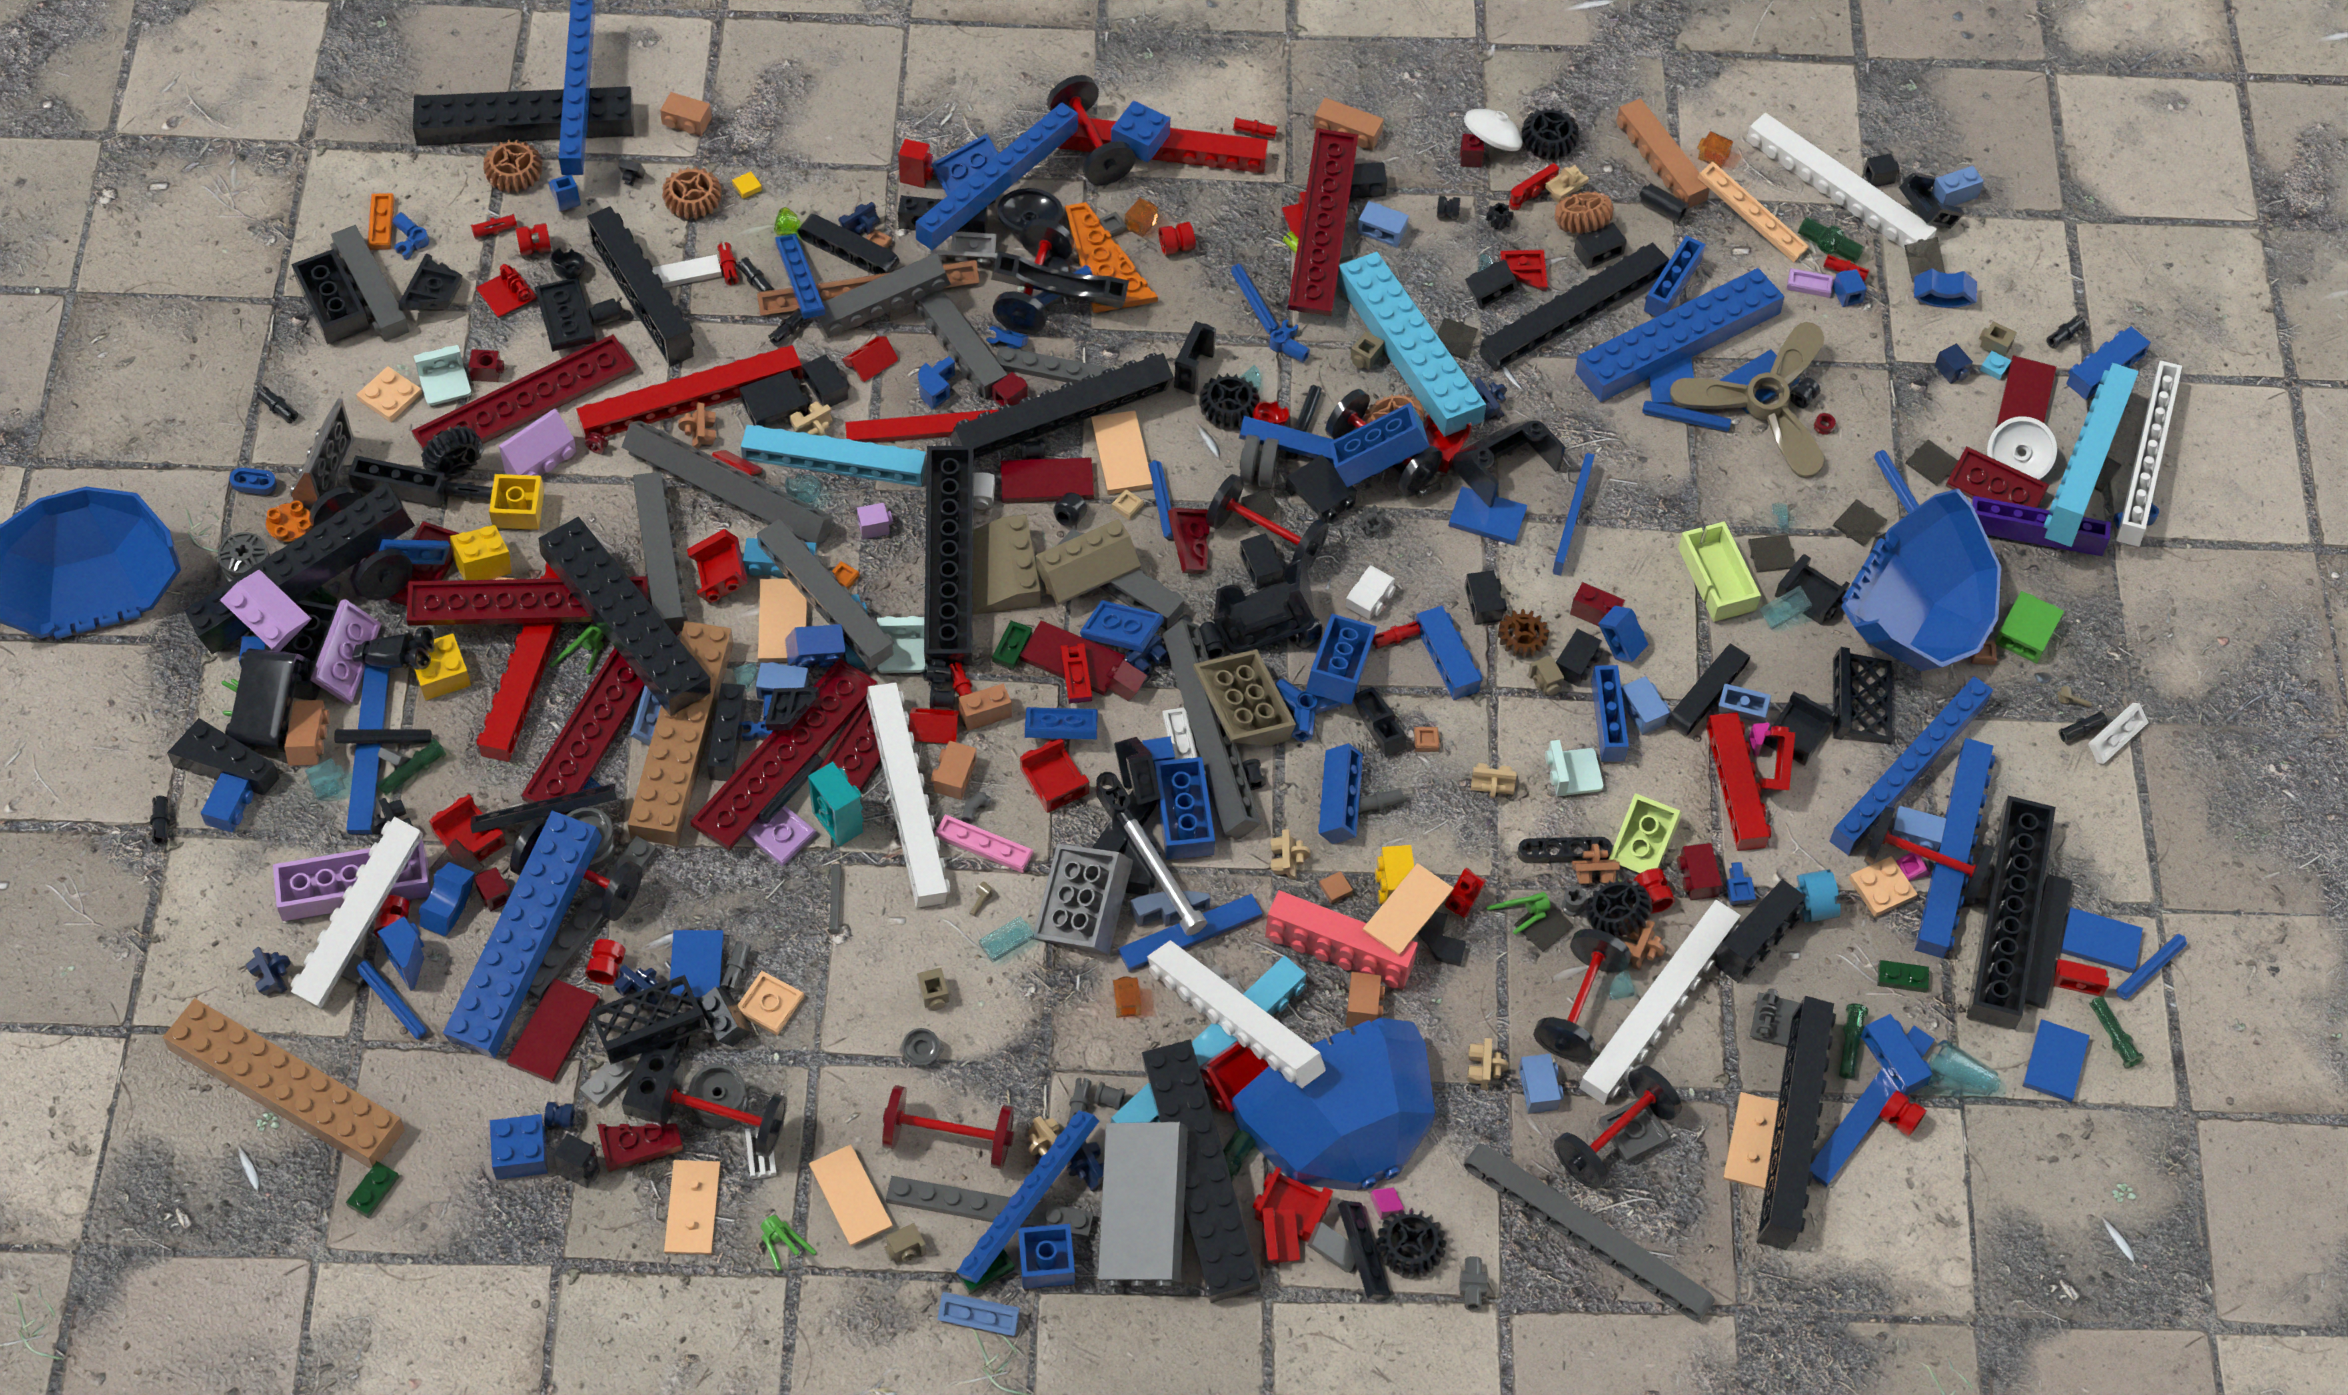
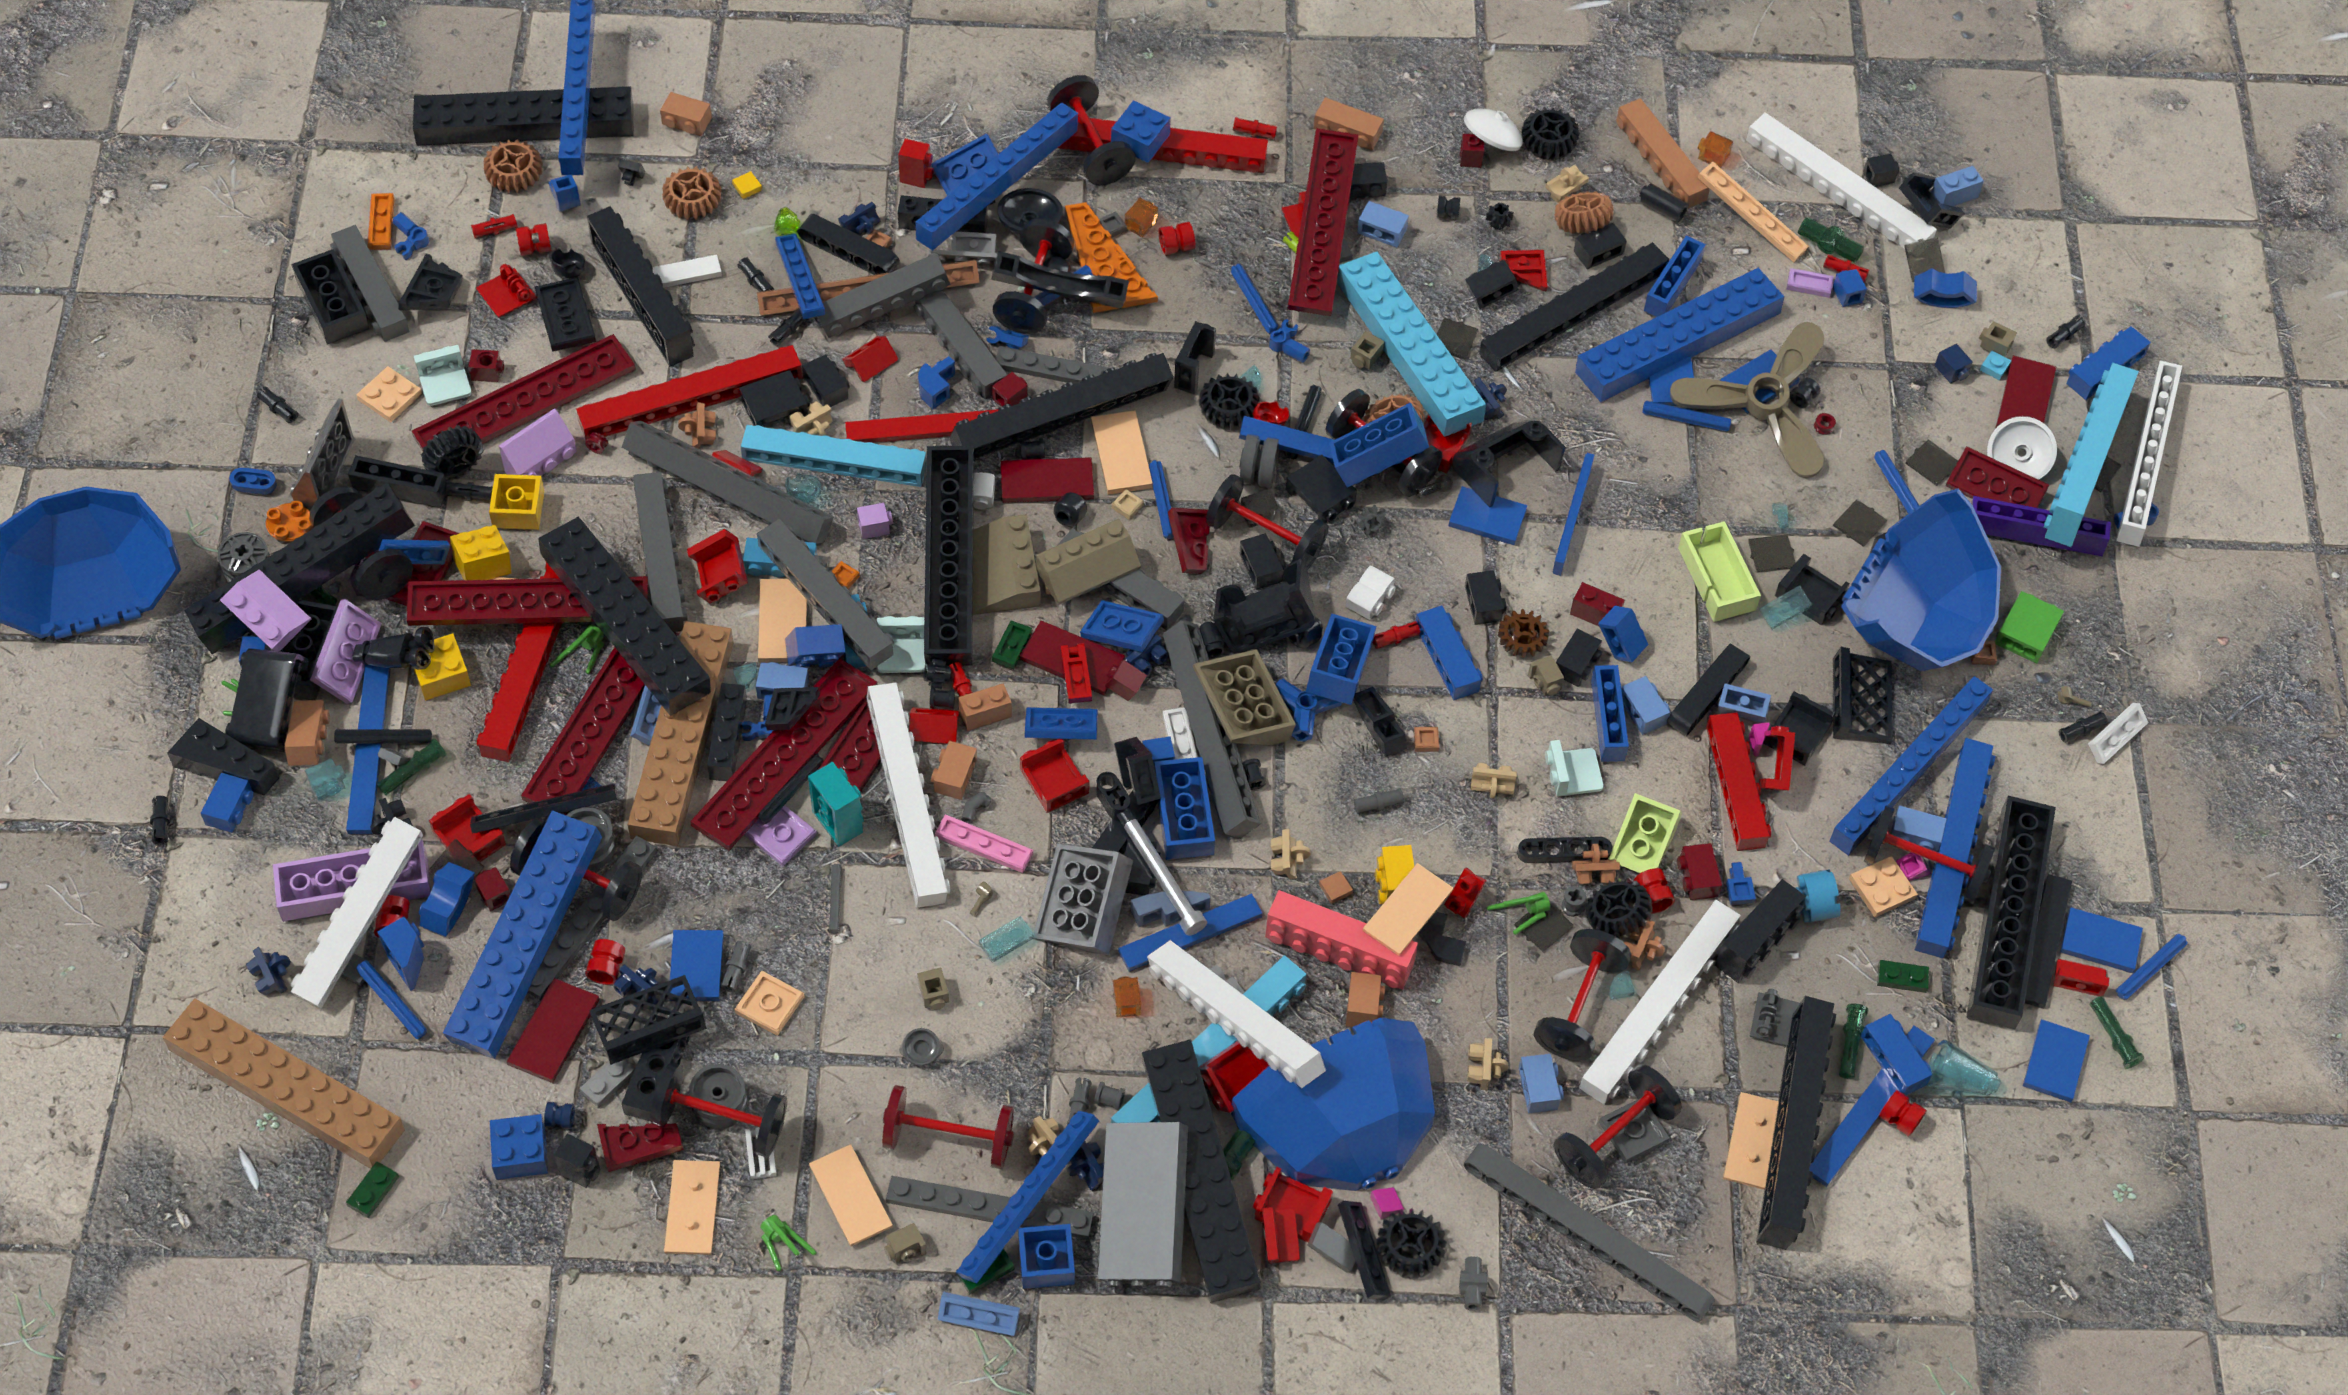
(606, 311): black brick -> none
(724, 1016): black brick -> none
(728, 263): red pin -> none
(1340, 793): blue brick -> none
(1532, 186): red plate -> none

